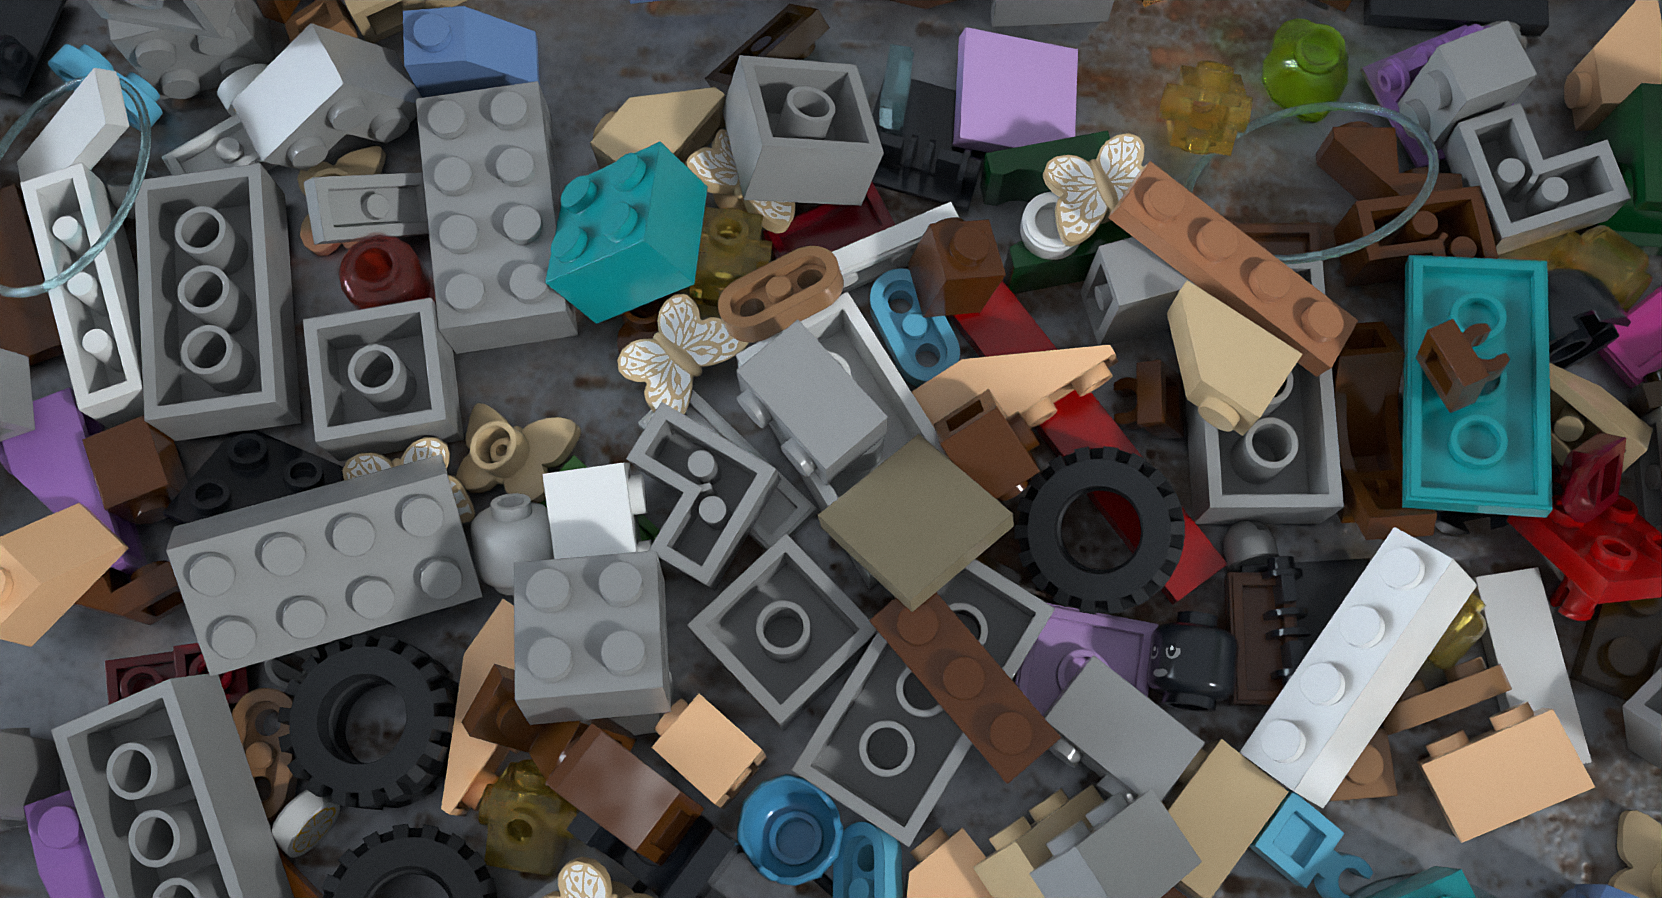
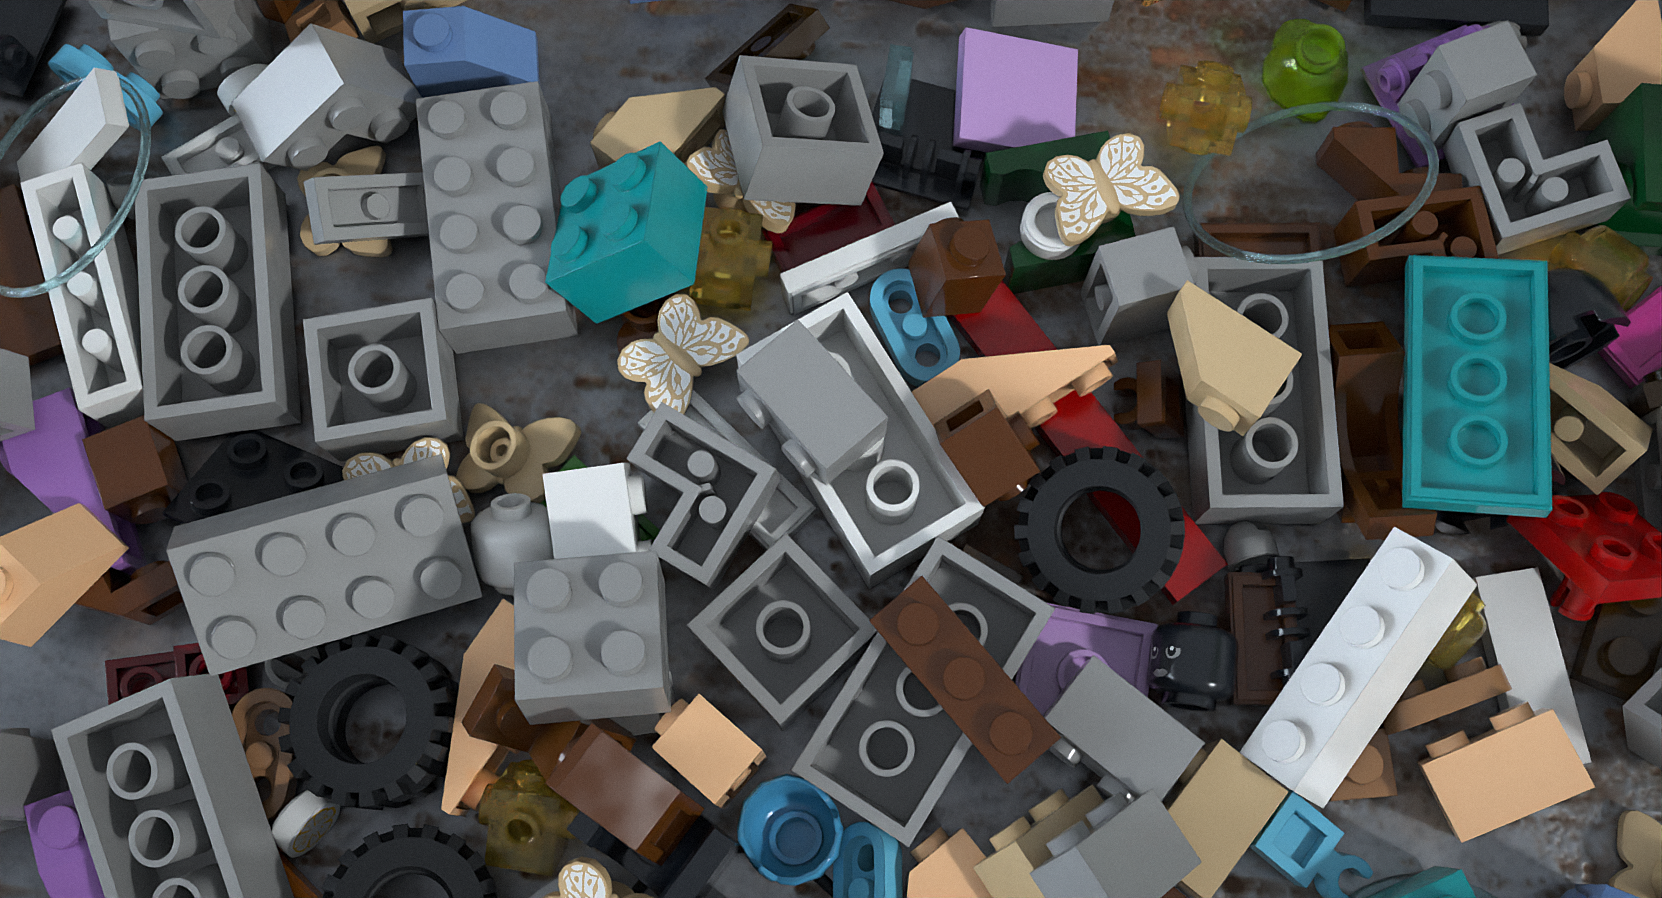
(382, 273): clear red head -> none
(780, 294): medium nougat plate -> none
(916, 521): dark tan tile -> none
(1232, 267): nougat plate -> none
(1454, 366): reddish brown tile -> none
(1592, 476): dark red plate -> none

